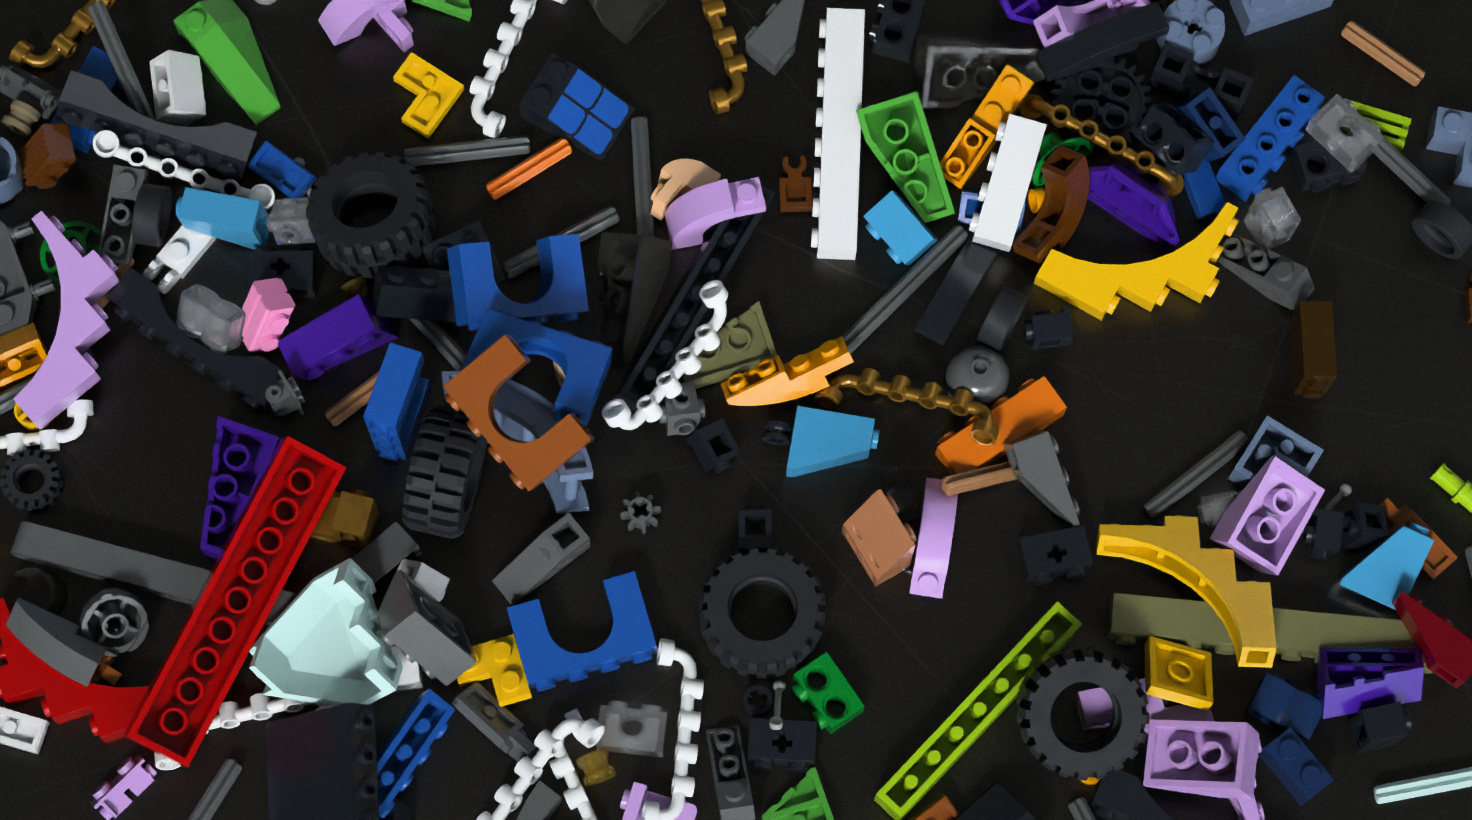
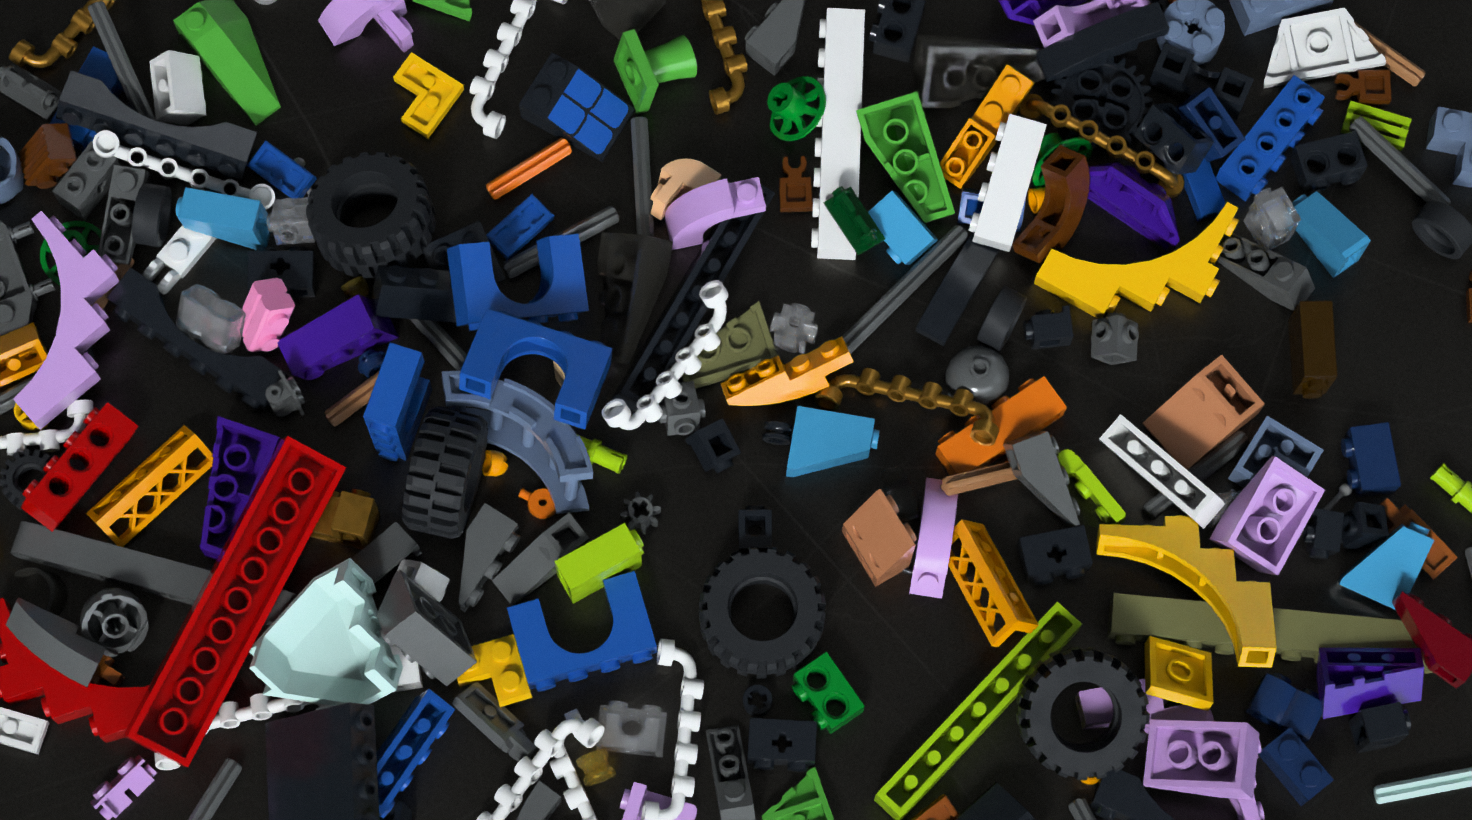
(20, 118): dark tan wheel -> none
(53, 508): none -> red brick
(85, 182): none -> dark grey brick
(144, 478): none -> light orange fence
(370, 362): none -> dark blue plate
(467, 150): dark grey axle -> none
(475, 393): dark orange arch -> none
(485, 545): none -> dark grey slope
(494, 463): none -> light orange hinge
(519, 227): none -> blue plate
(534, 499): none -> orange piece
(598, 560): none -> lime brick
(603, 455): none -> lime pin
(644, 70): none -> bright green plant
(776, 721): light grey hinge -> none
(791, 104): none -> green wheel
(791, 338): none -> clear brick
(853, 220): none -> dark green hinge
(990, 574): none -> light orange fence
(1090, 486): none -> lime hinge
(1114, 339): none -> dark grey brick
(1162, 471): none -> white brick
(1204, 413): none -> nougat slope
(1320, 47): none -> white wing
(1329, 233): none -> dark azure slope
(1348, 150): clear brick -> none
(1369, 86): none -> reddish brown plate
(1371, 460): none -> dark blue brick

